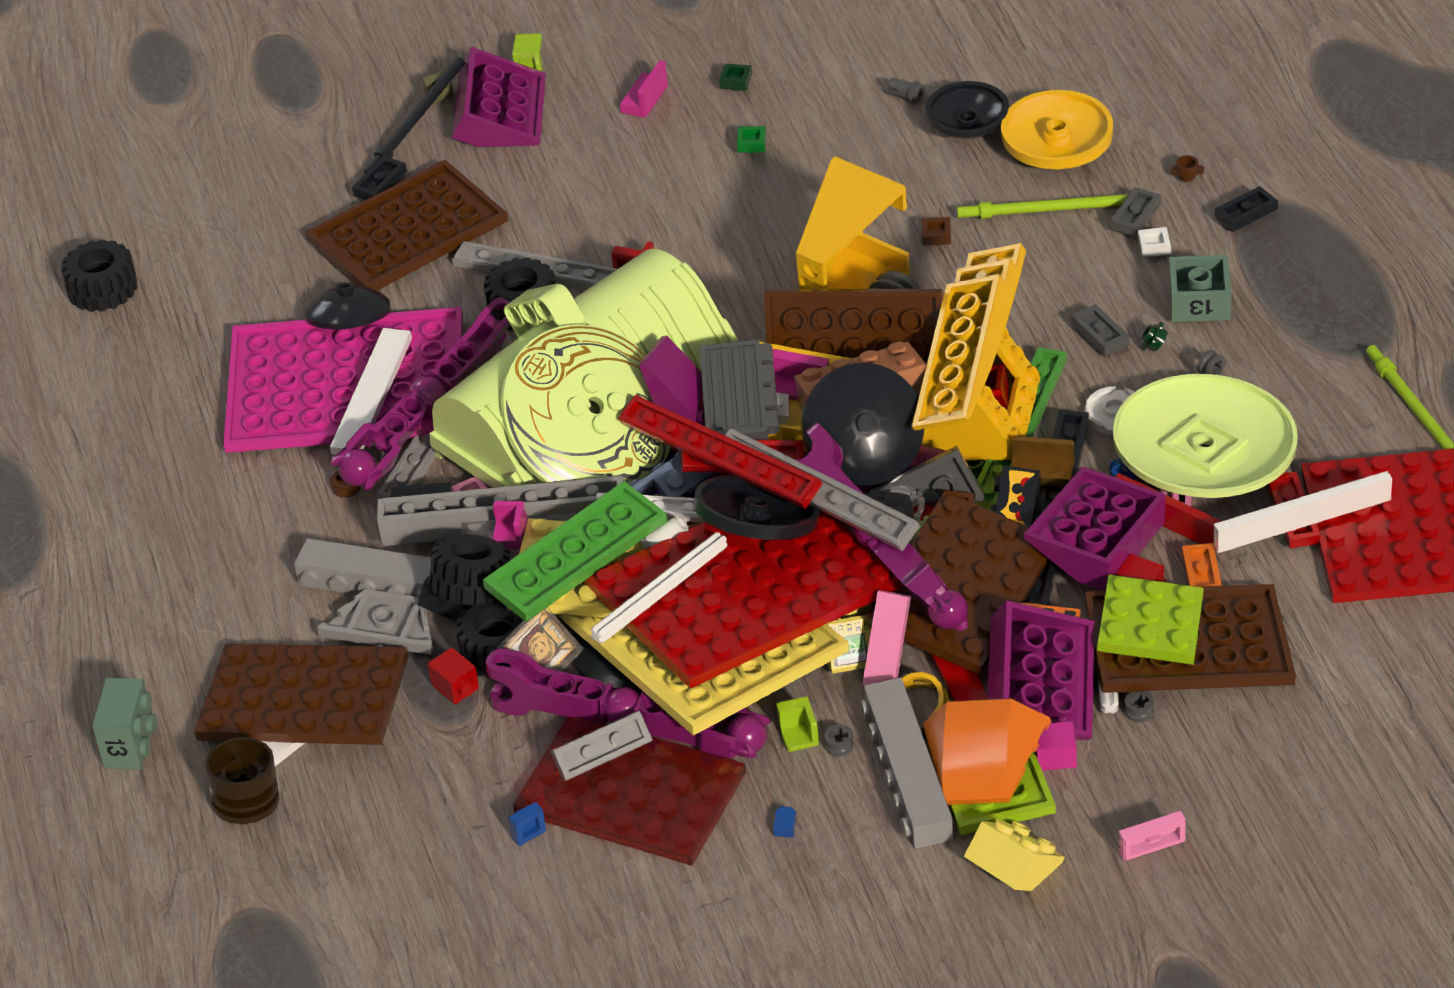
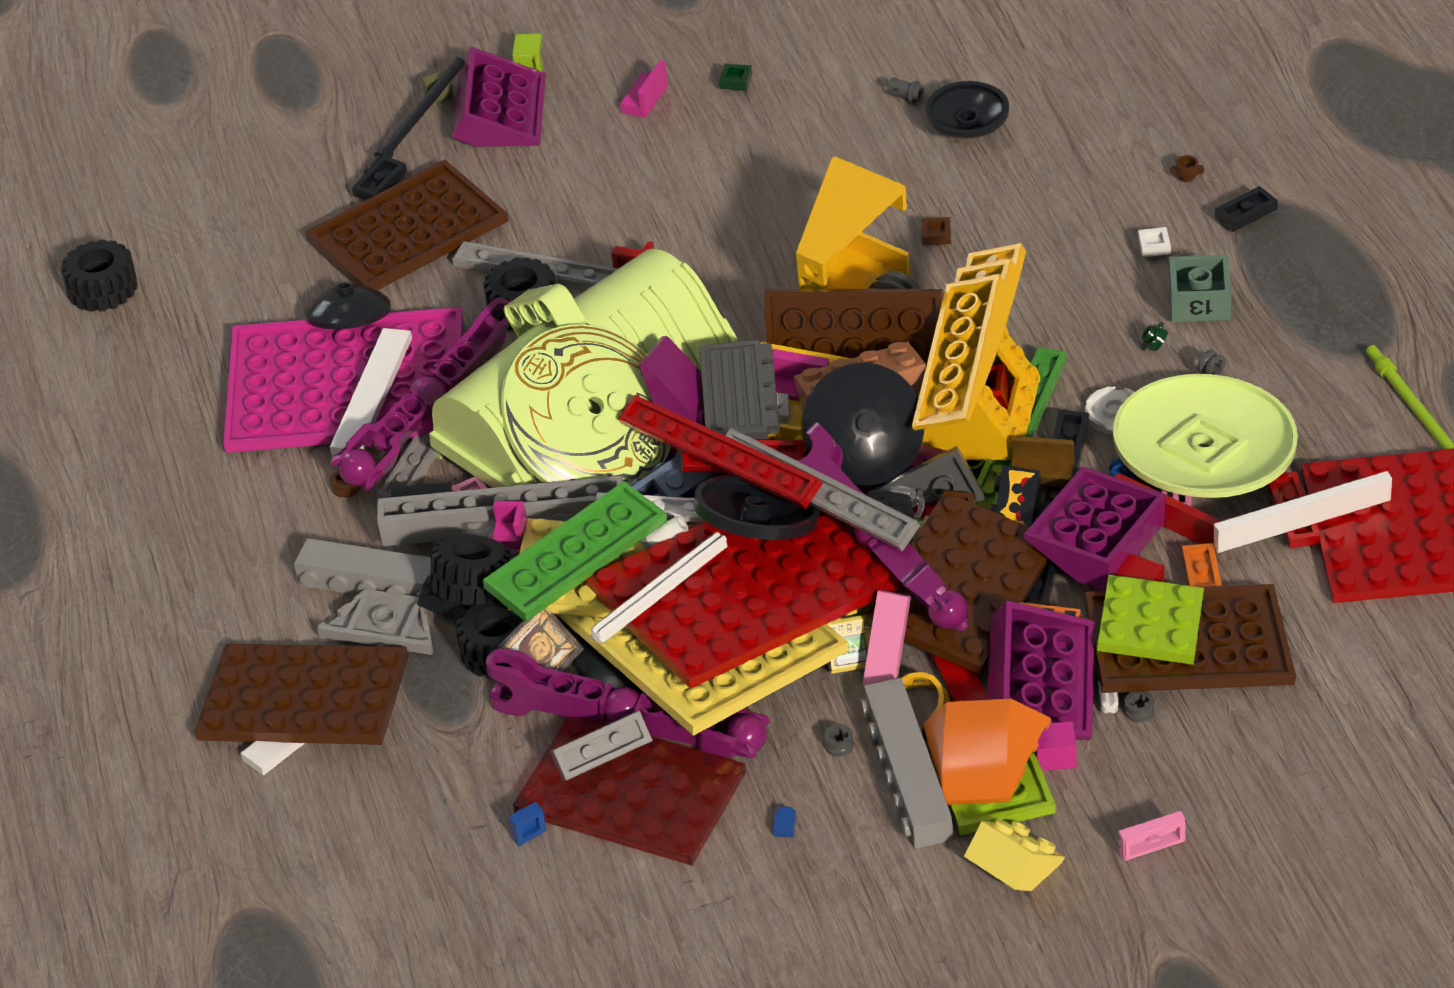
(124, 723): sand green brick -> none
(242, 780): dark brown wheel -> none
(453, 676): red brick -> none
(751, 139): green plate -> none
(797, 724): lime panel -> none
(987, 210): lime bar -> none
(1057, 129): yellow dish -> none
(1100, 330): dark grey plate -> none
(1135, 212): dark grey plate -> none

